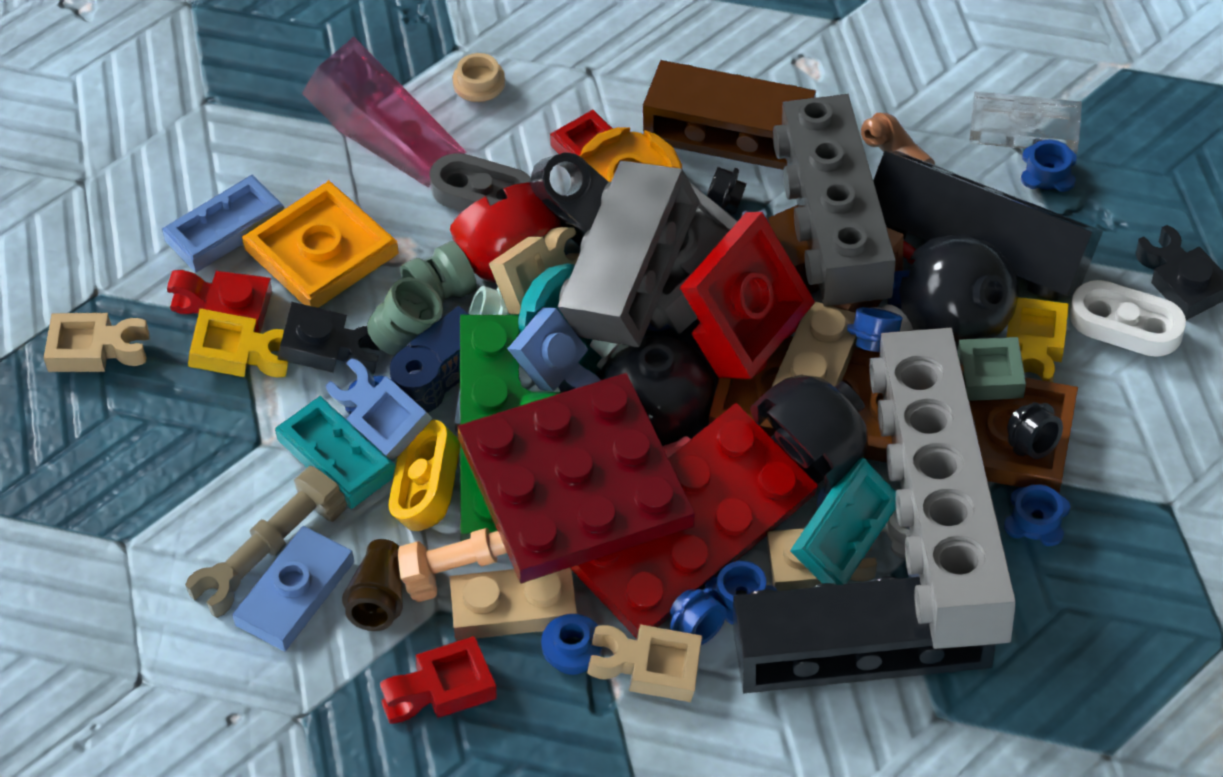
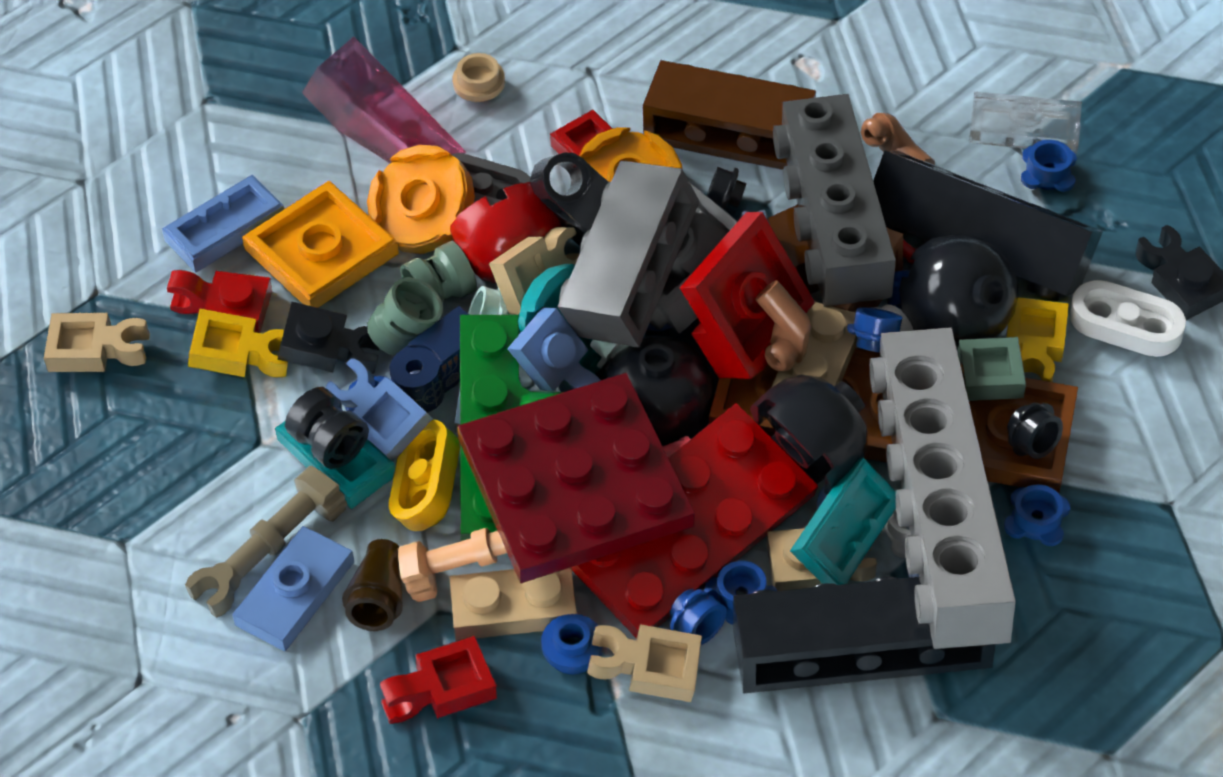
(321, 422): none -> black wheel
(420, 197): none -> light orange tile
(790, 327): none -> nougat arm

